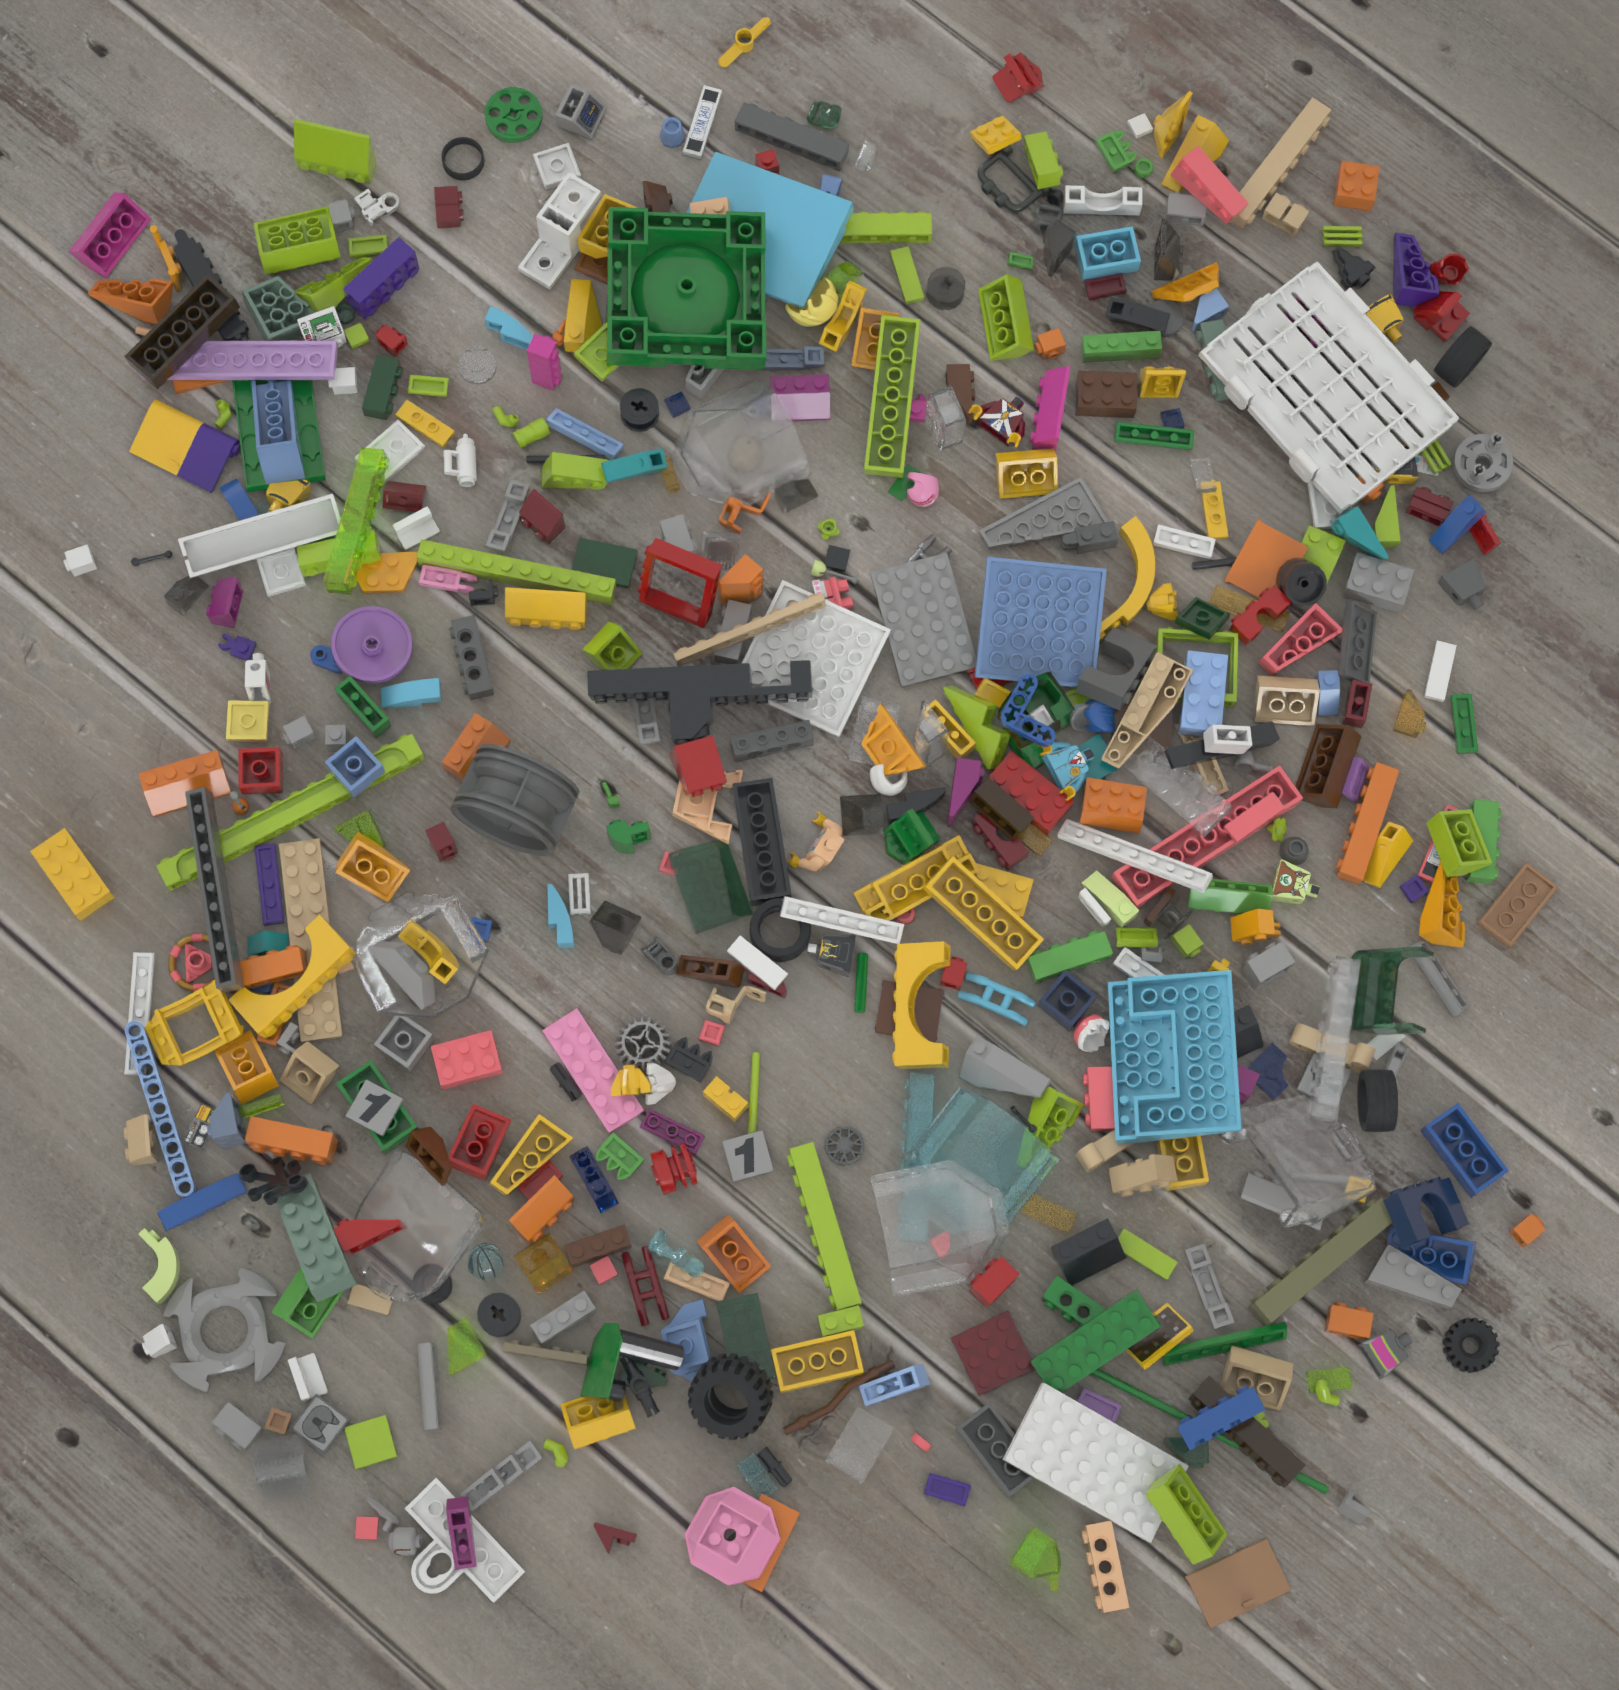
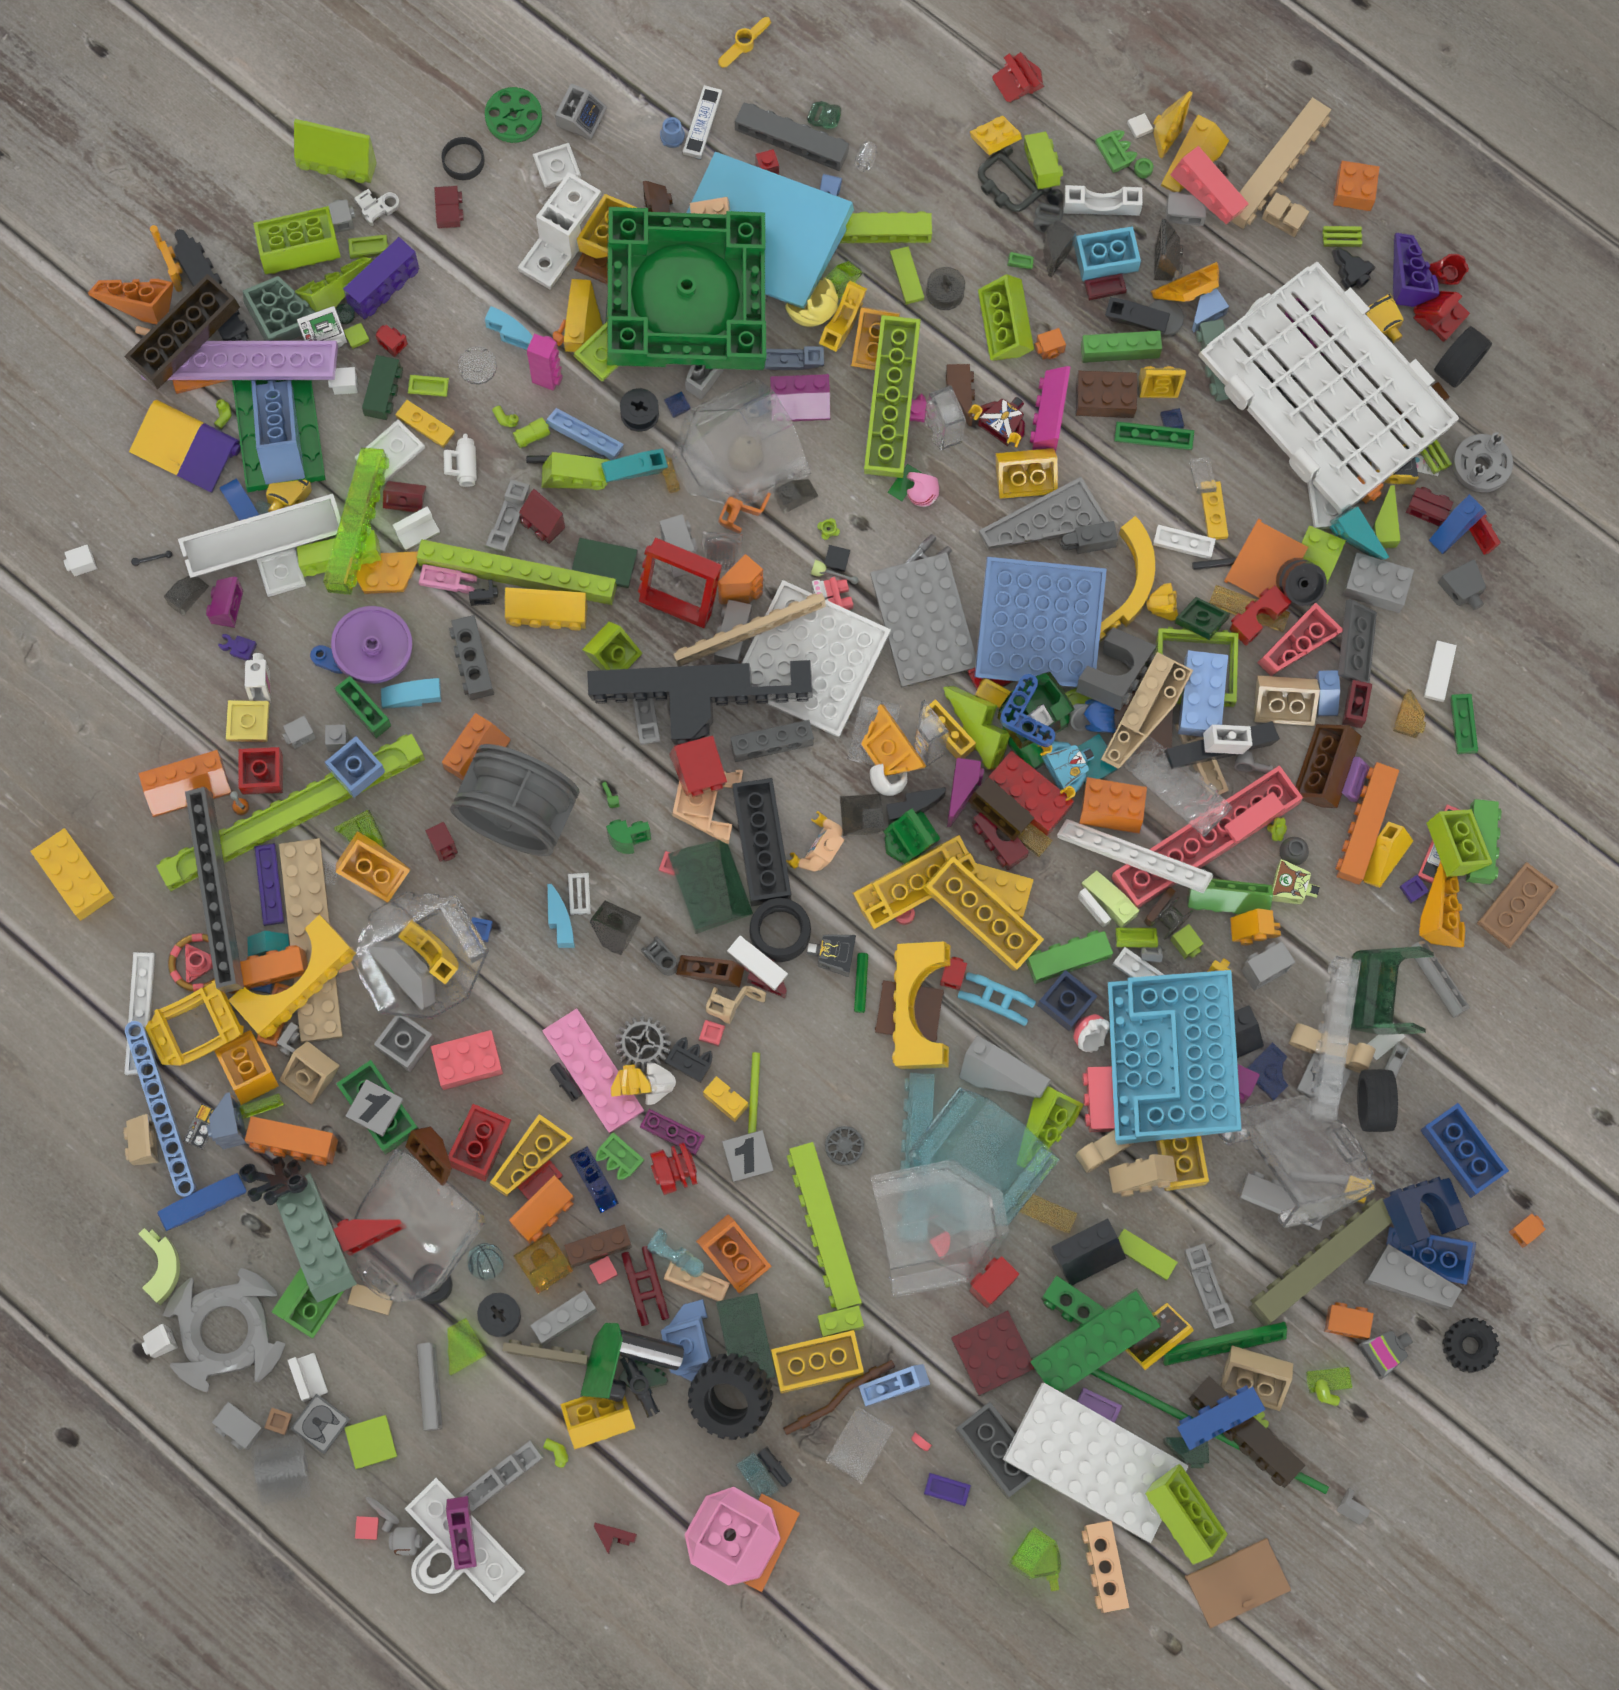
(110, 234): dark pink slope -> none
(841, 920): white plate -> none
(1032, 1128): black hinge -> none

